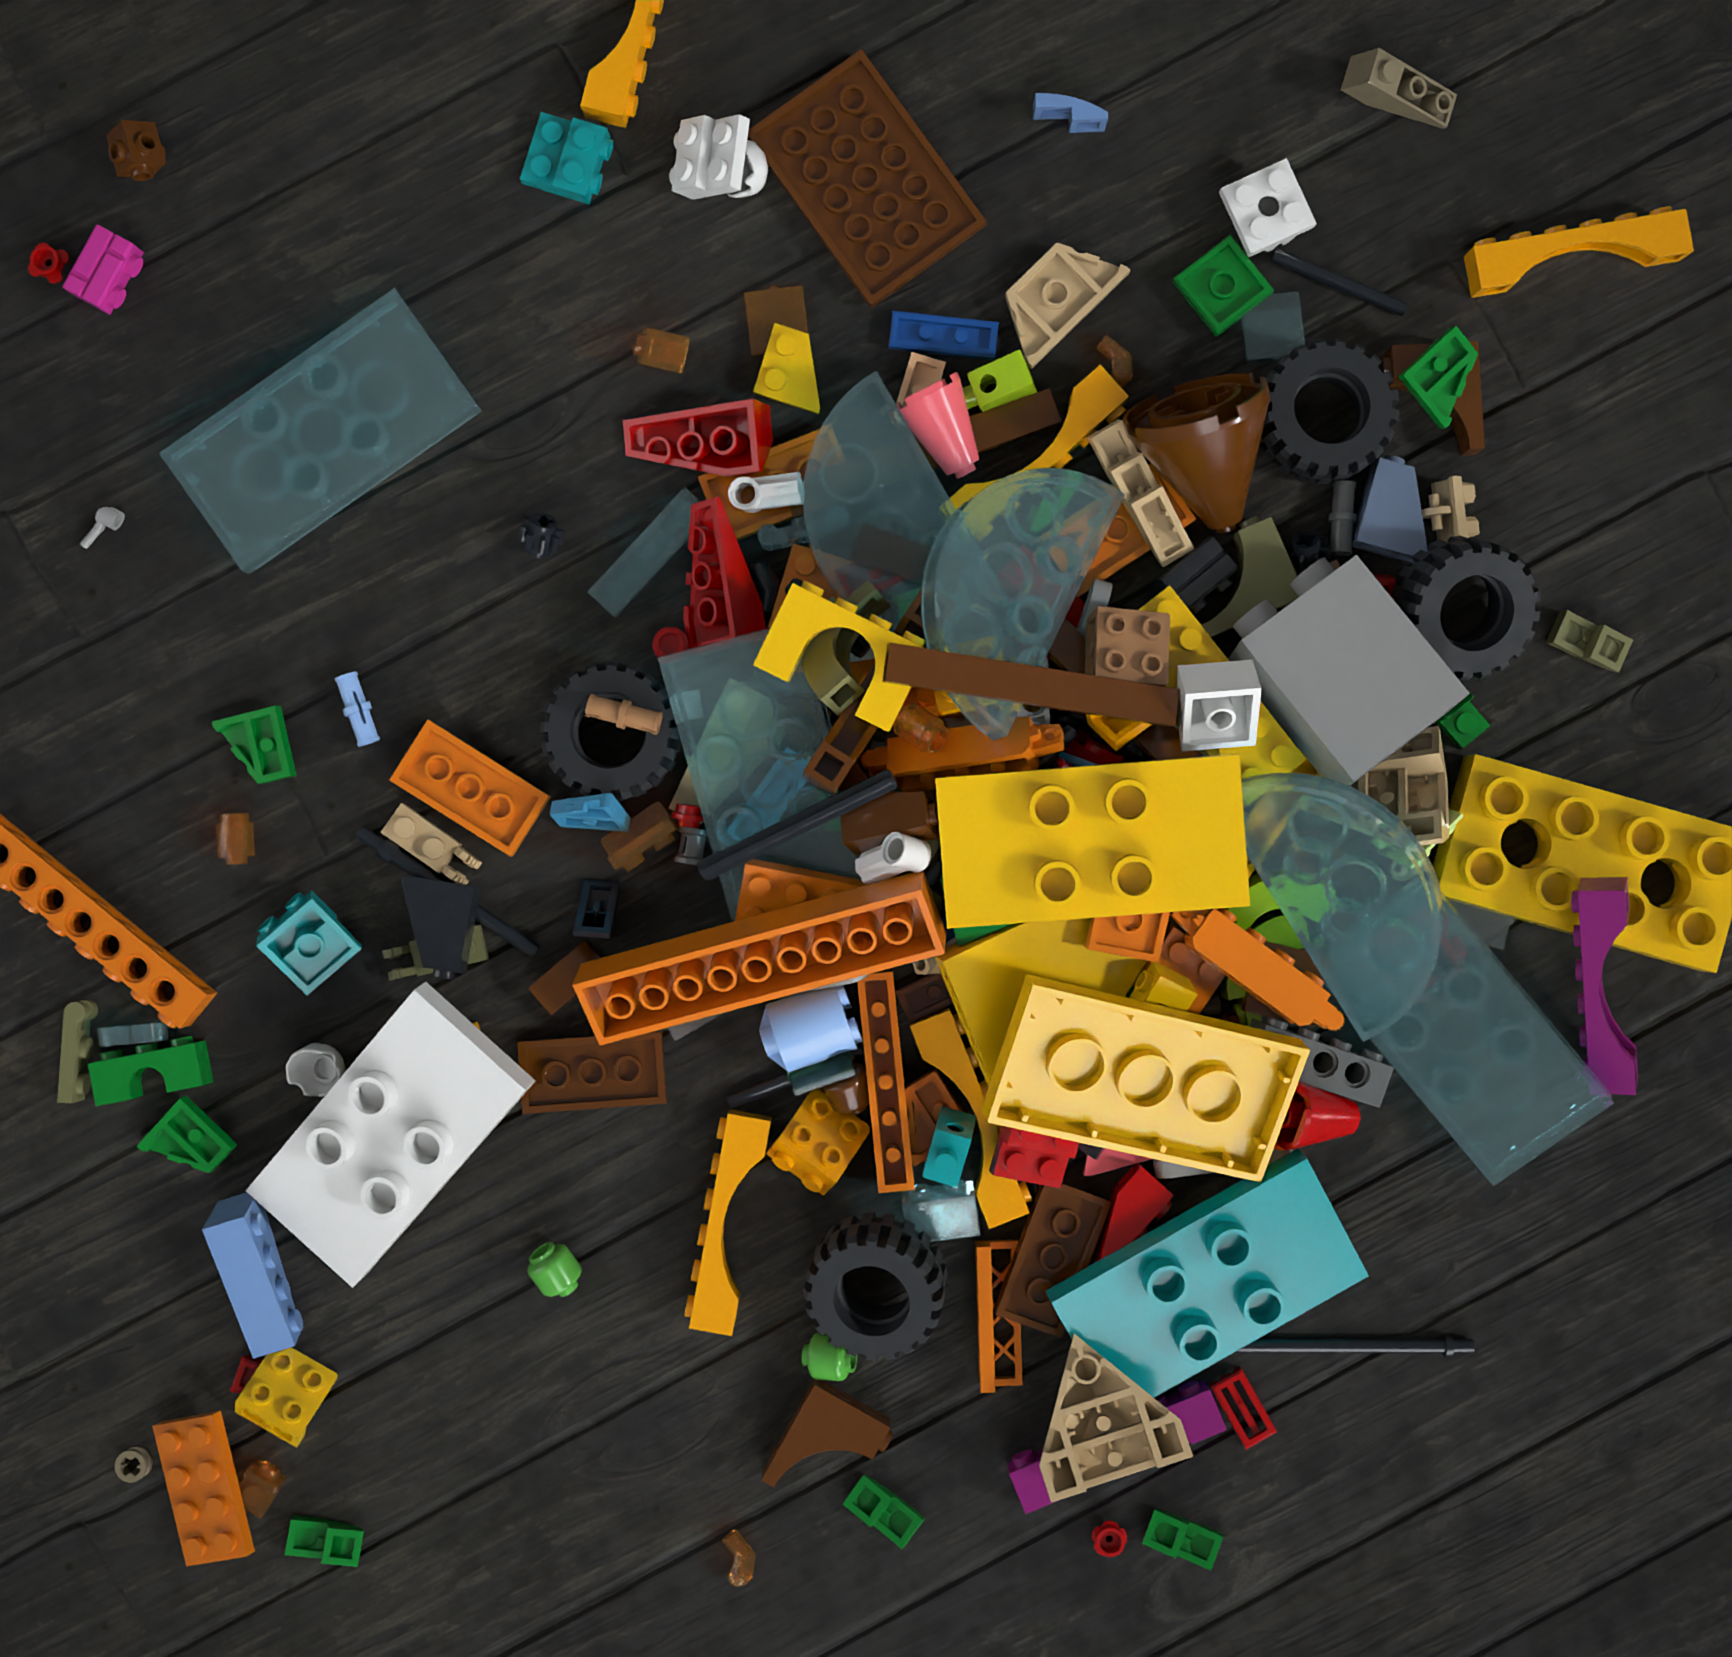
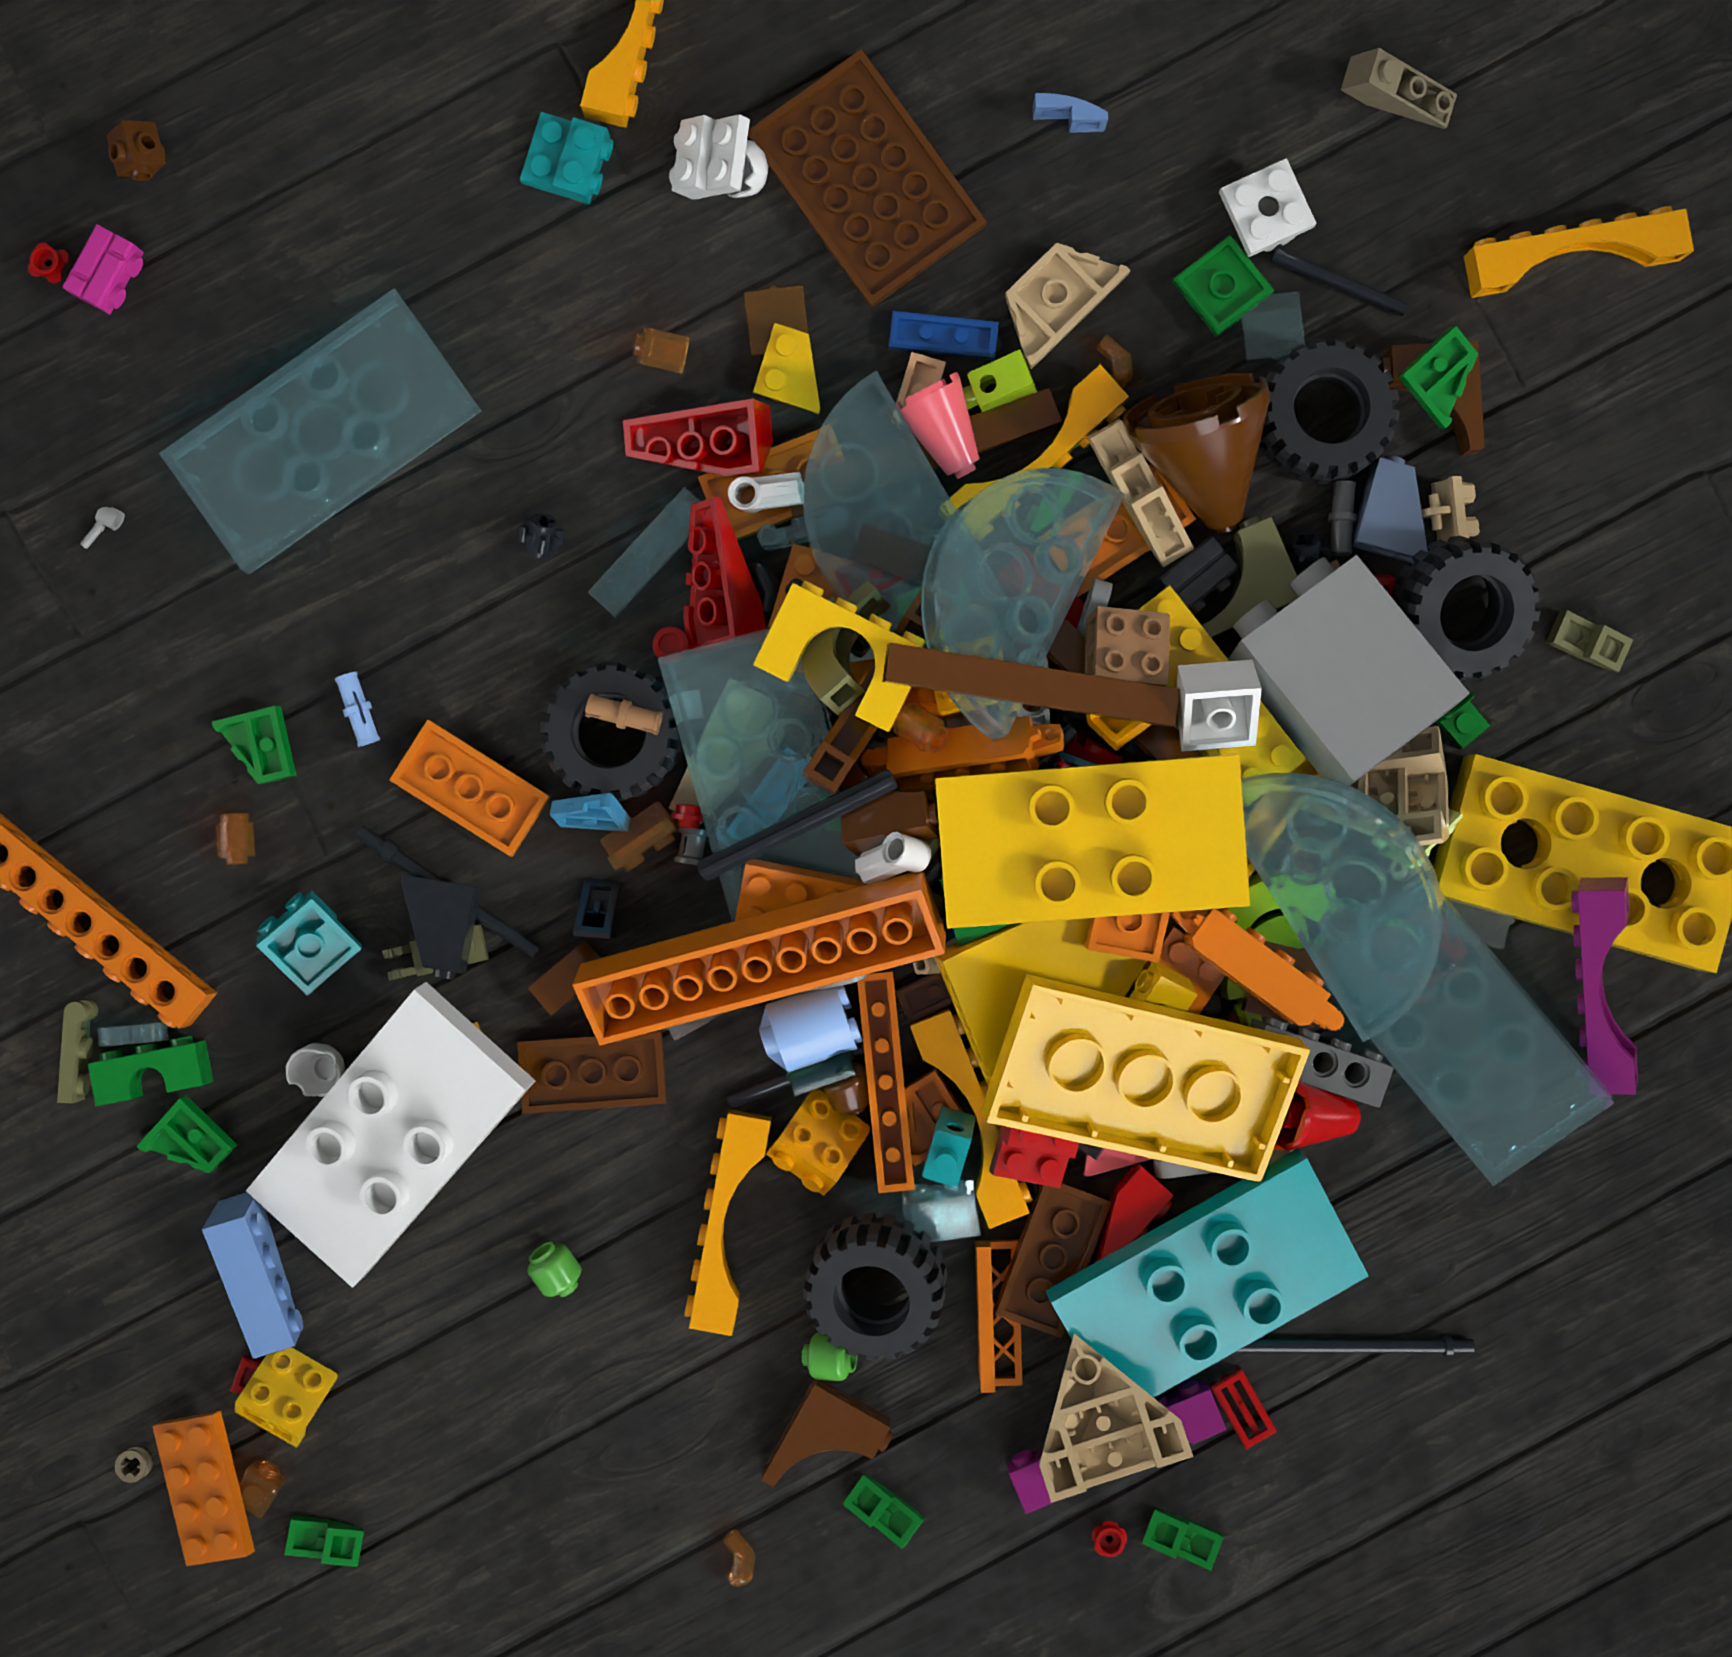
(428, 843): tan hinge -> none

